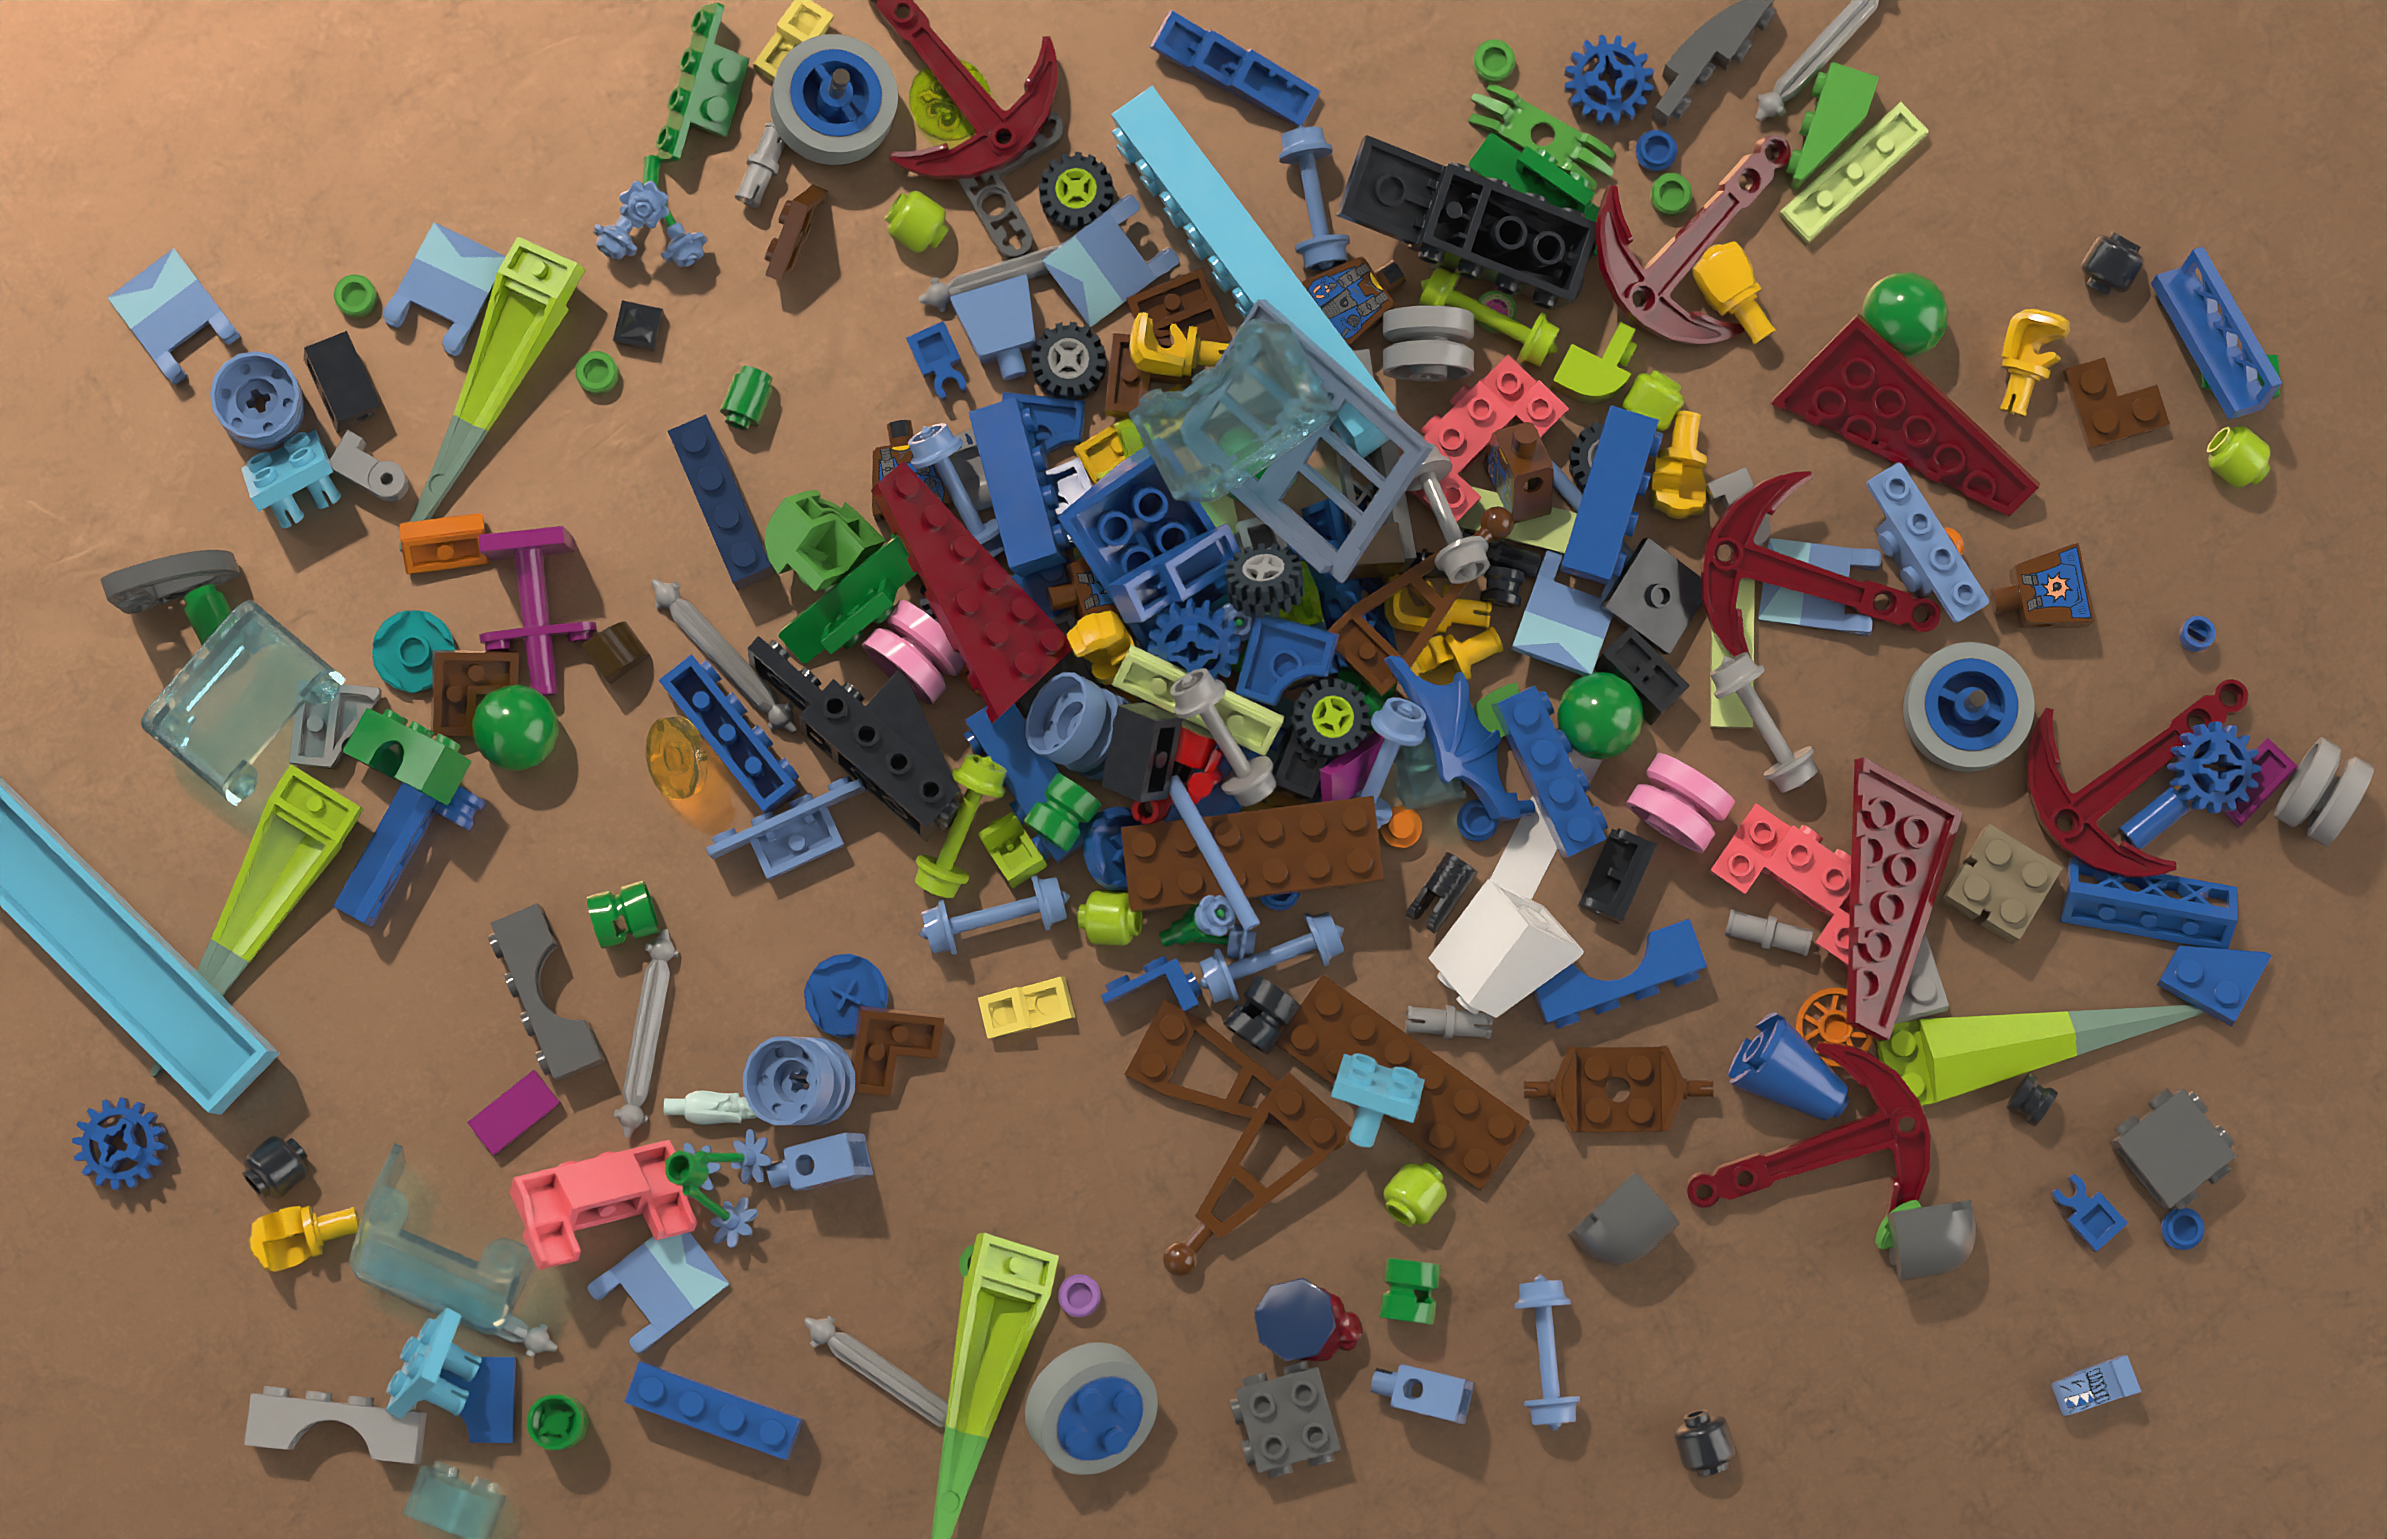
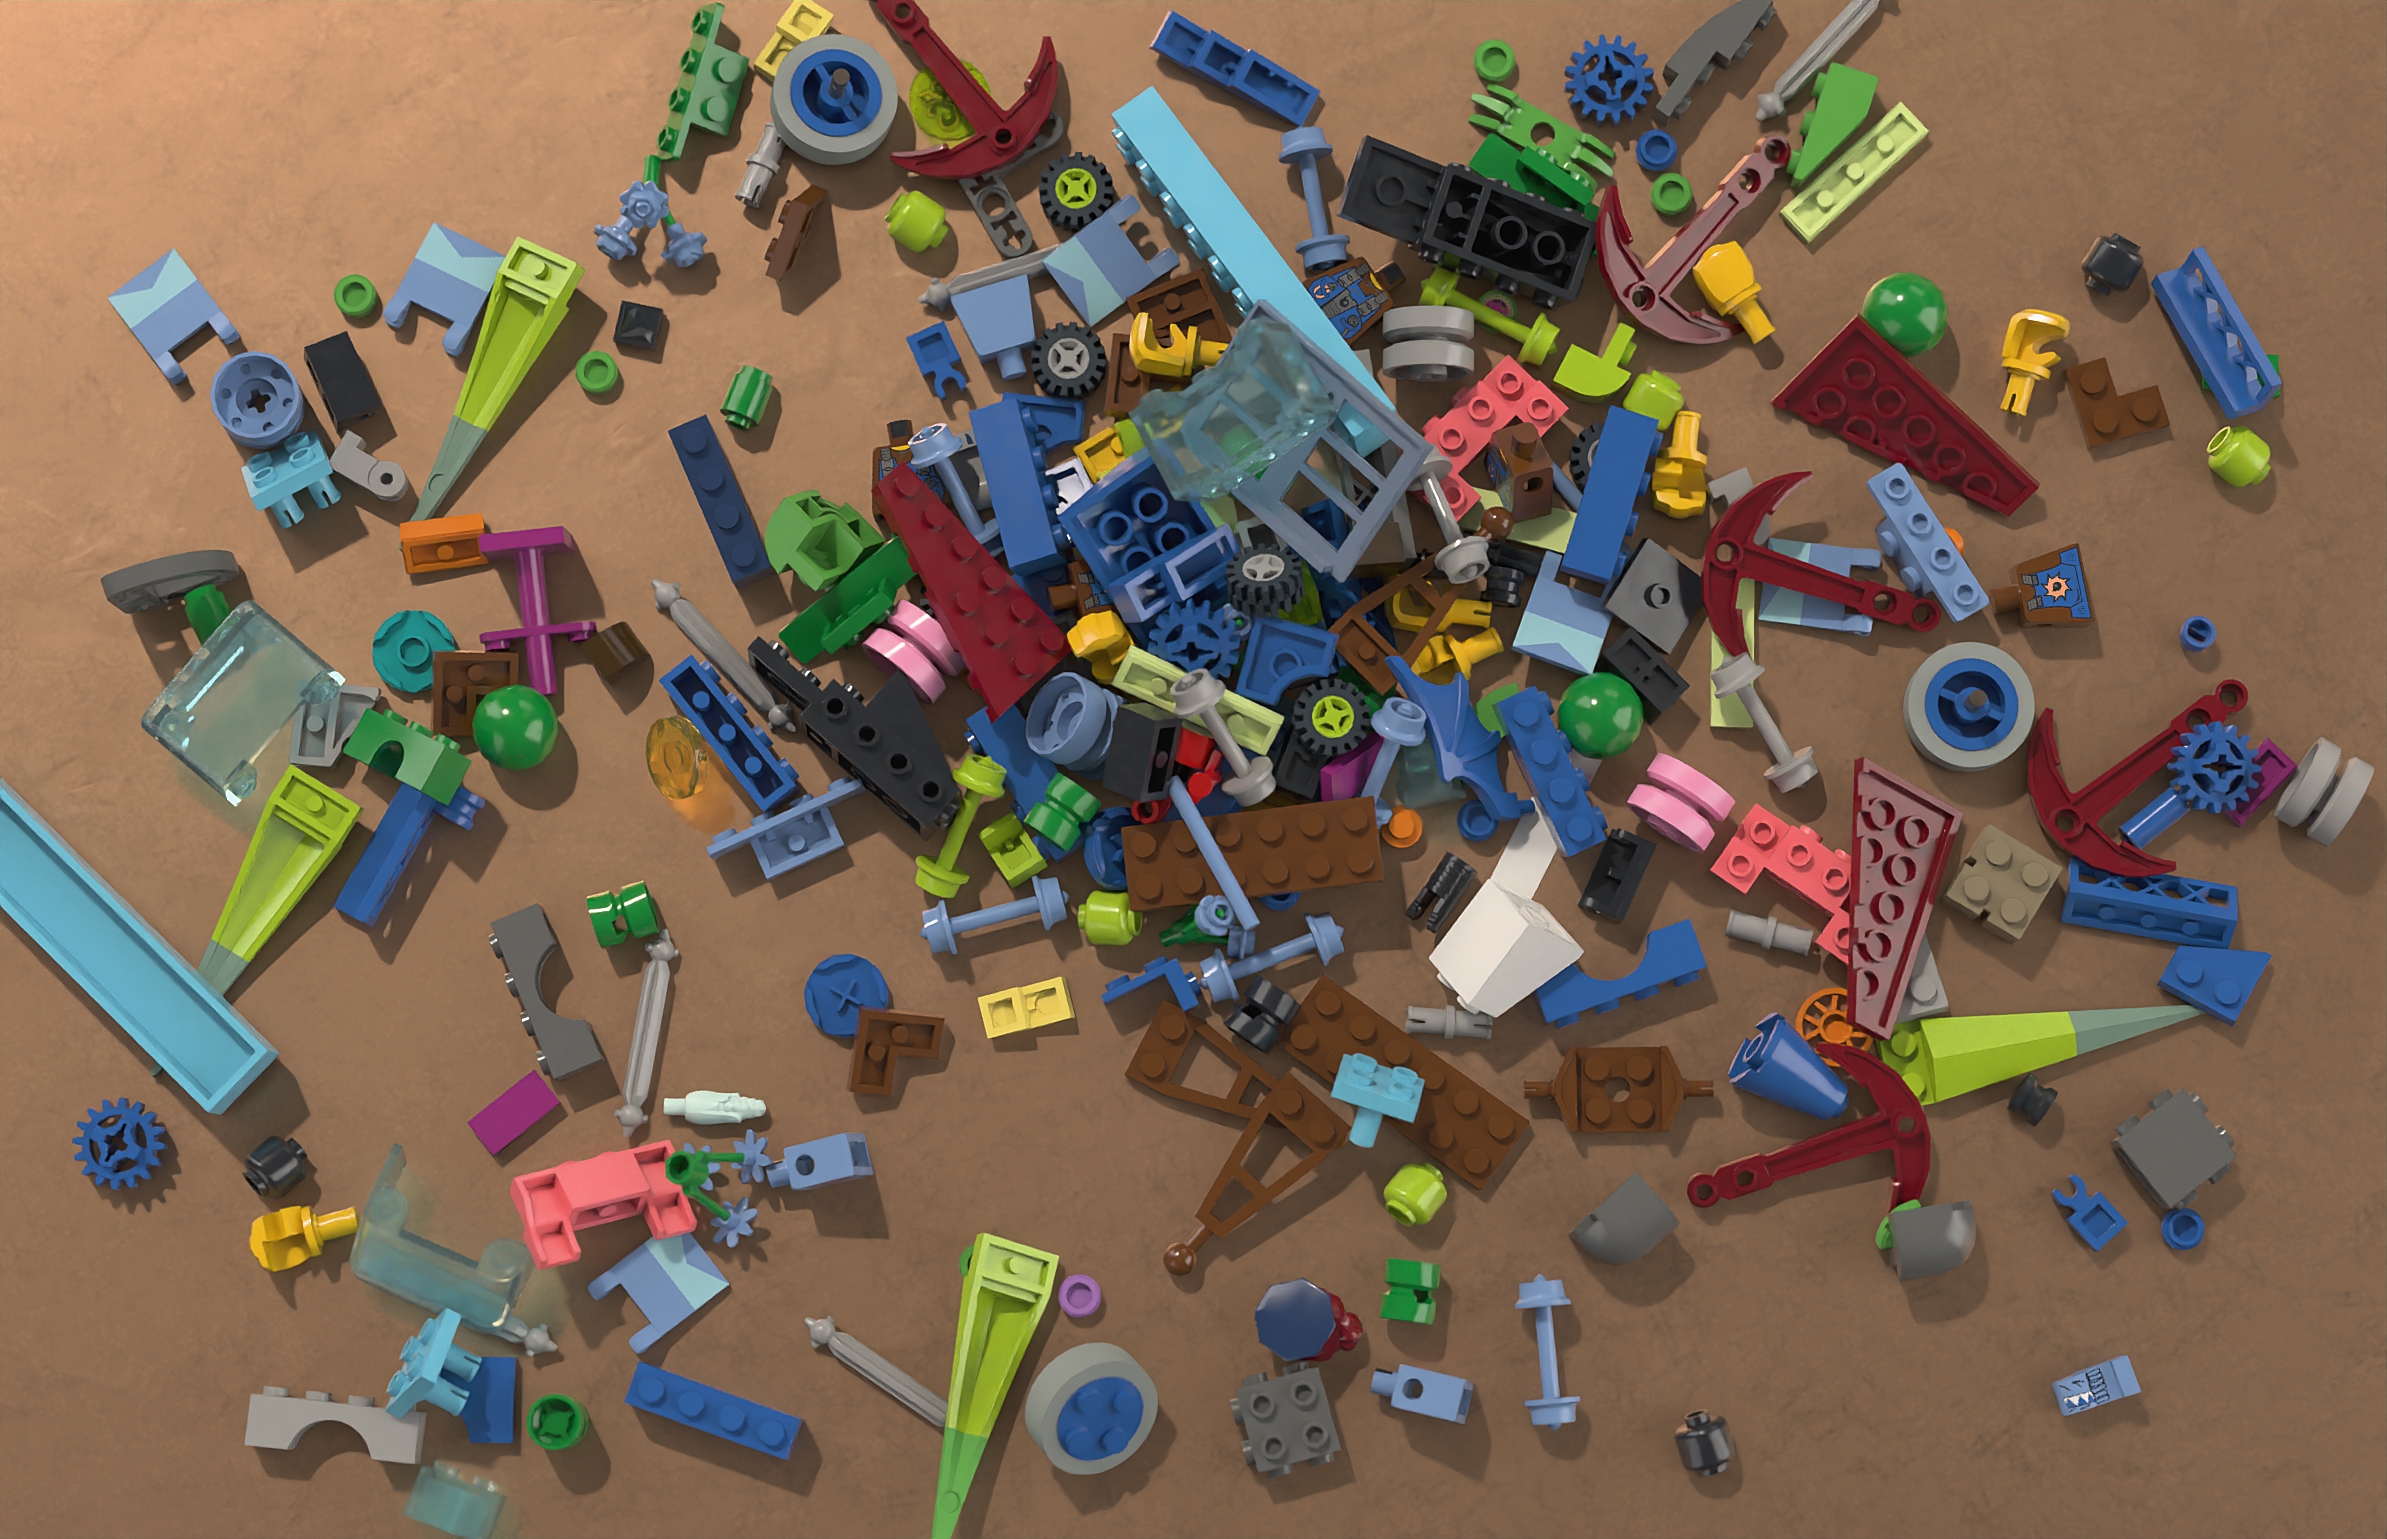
(799, 1081): medium blue wheel -> none

